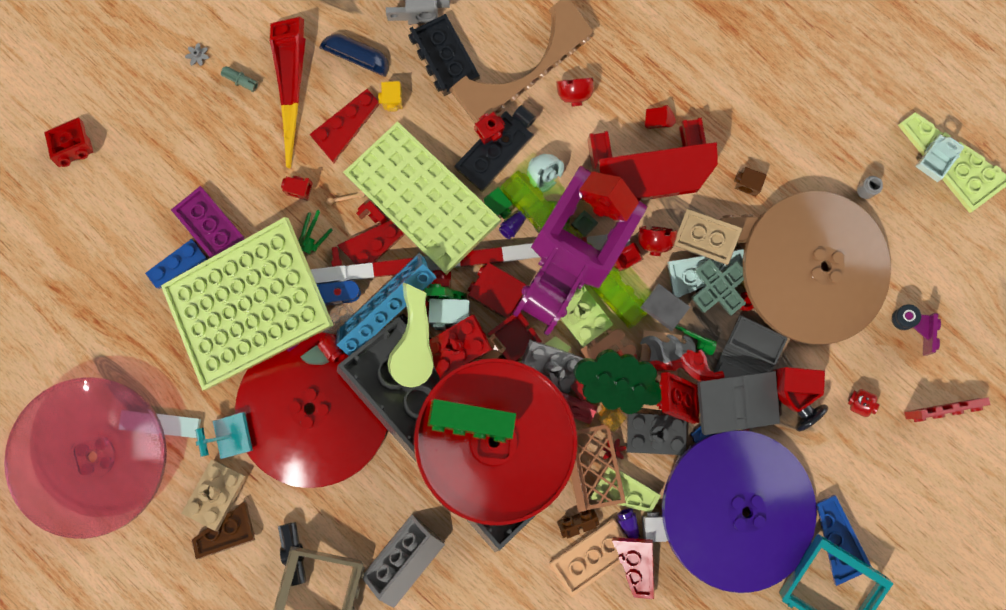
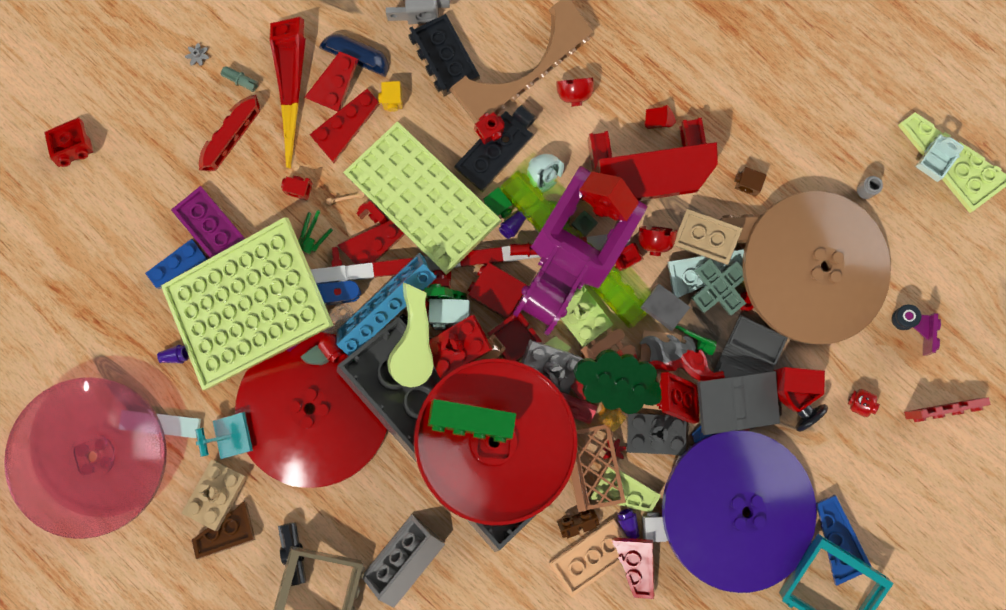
(175, 354): none -> dark purple cone
(229, 134): none -> red brick
(334, 82): none -> red wing
(522, 249): none -> red axle

